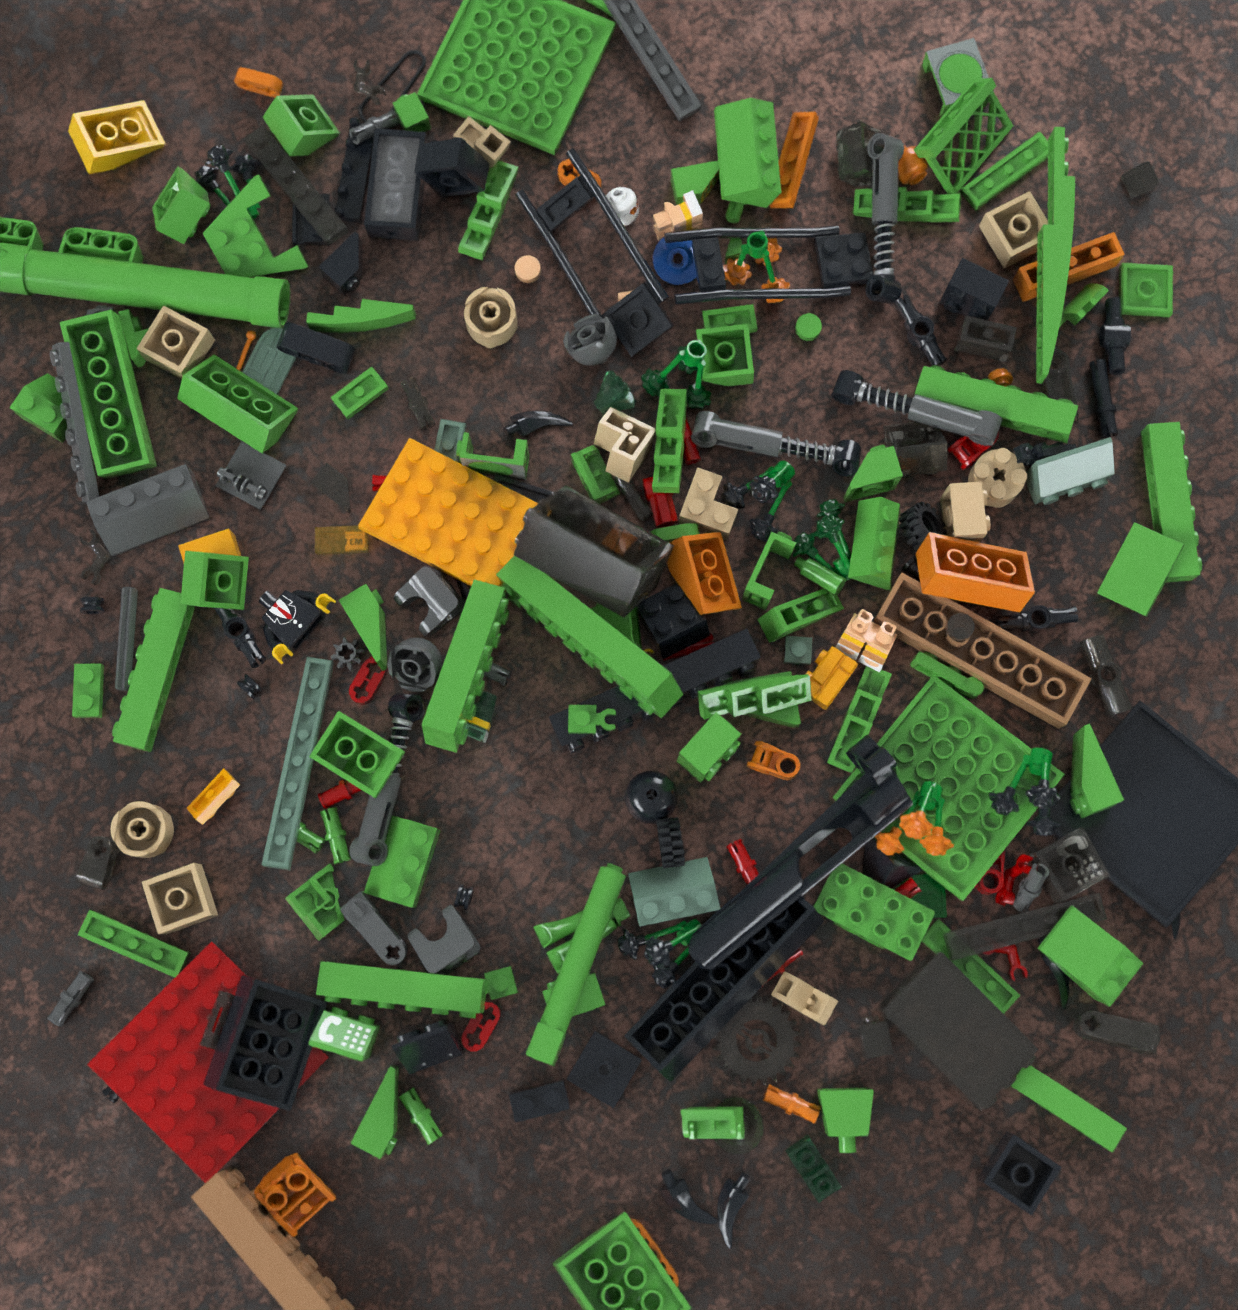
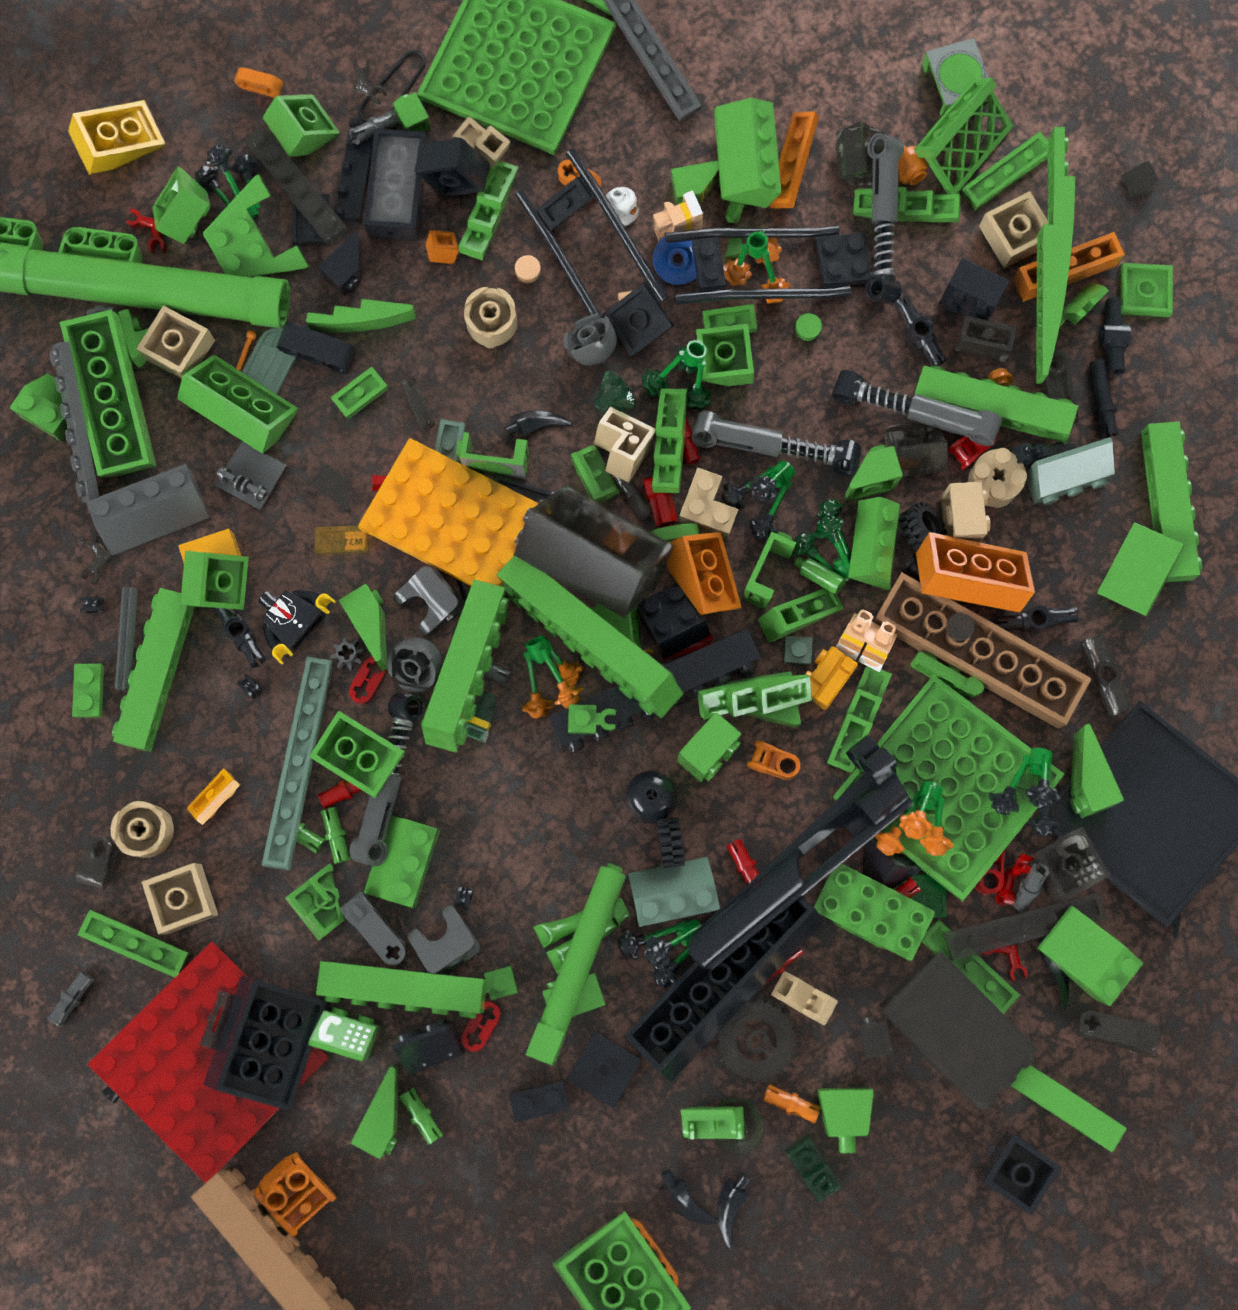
(156, 236): none -> red arm
(442, 247): none -> orange slope
(567, 676): none -> plant

